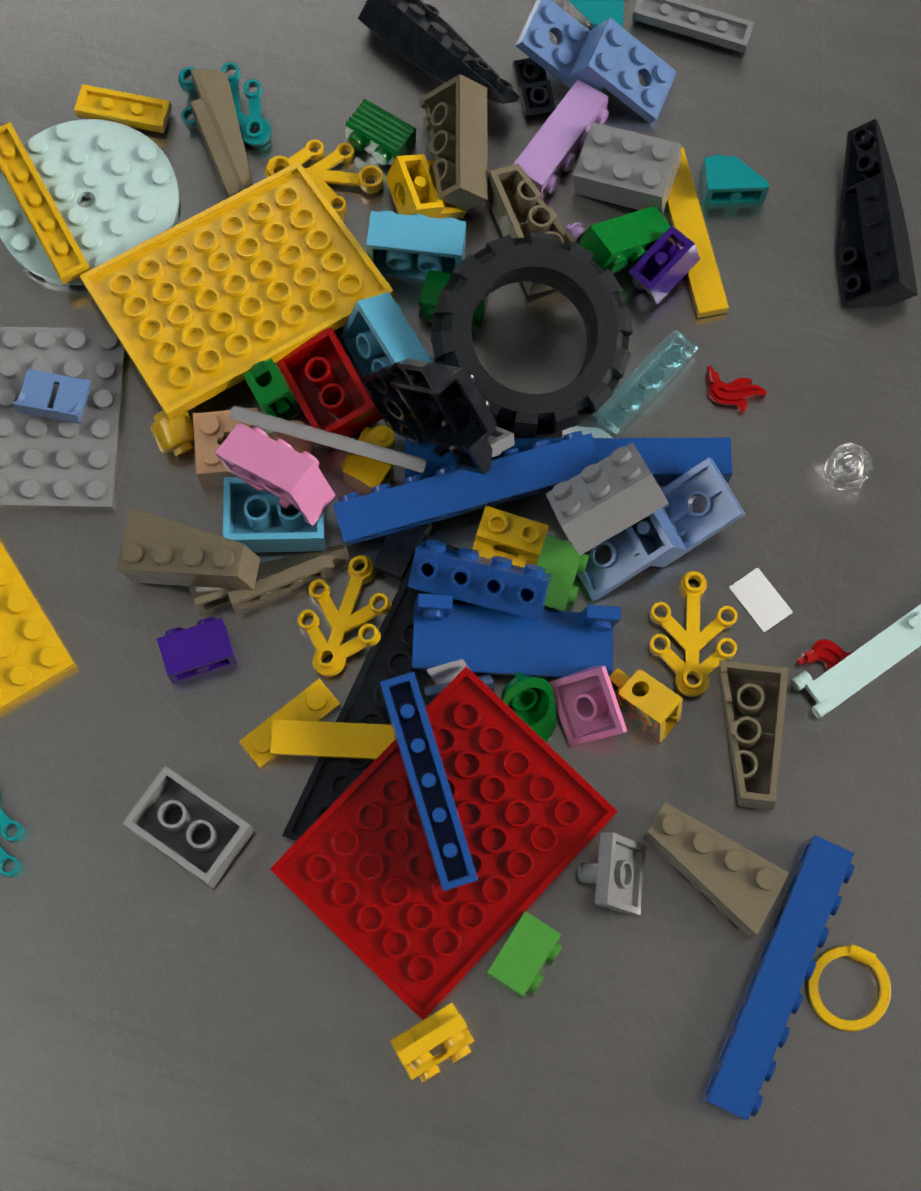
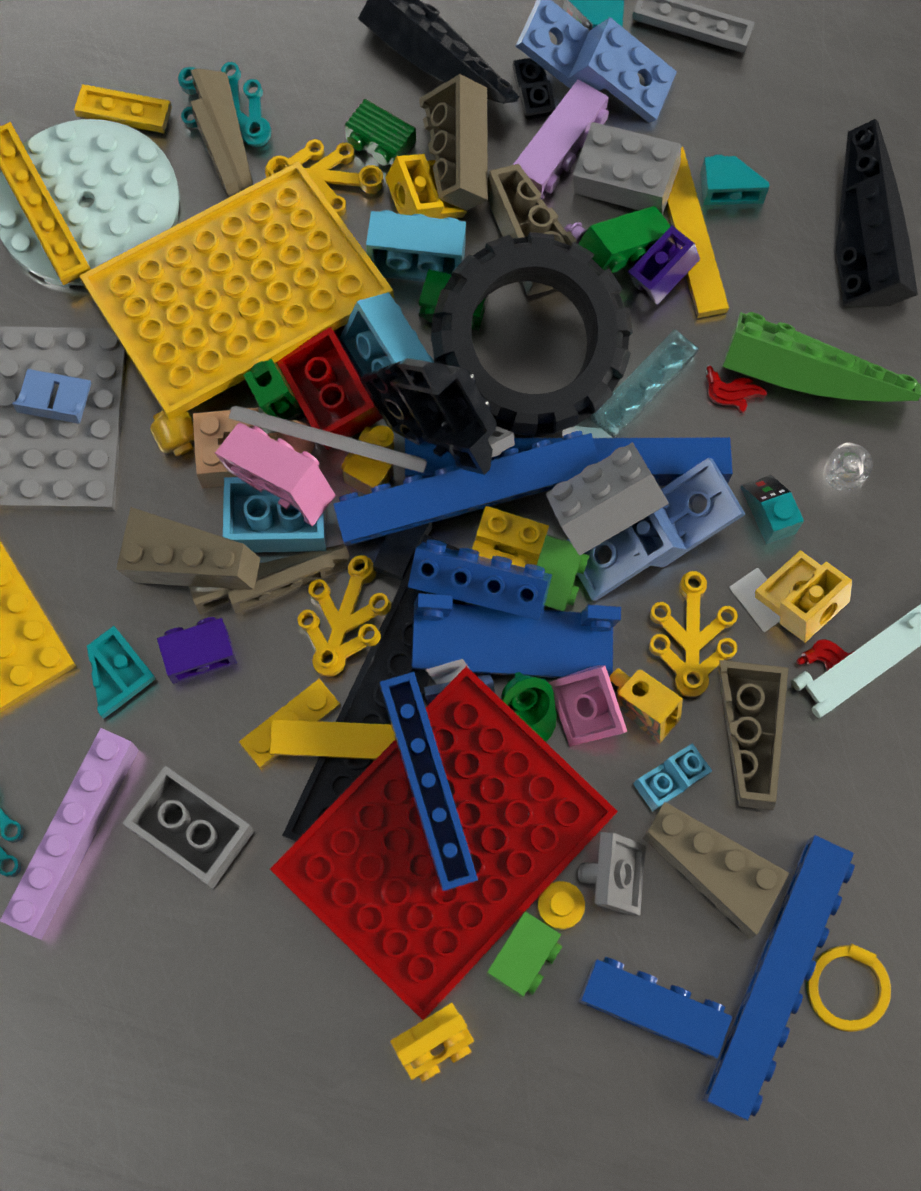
(70, 834): none -> lavender brick
(116, 671): none -> teal wing
(561, 905): none -> yellow piece
(655, 1008): none -> blue brick
(672, 777): none -> medium azure slope
(772, 508): none -> teal slope
(805, 594): none -> yellow brick
(809, 365): none -> bright green wedge

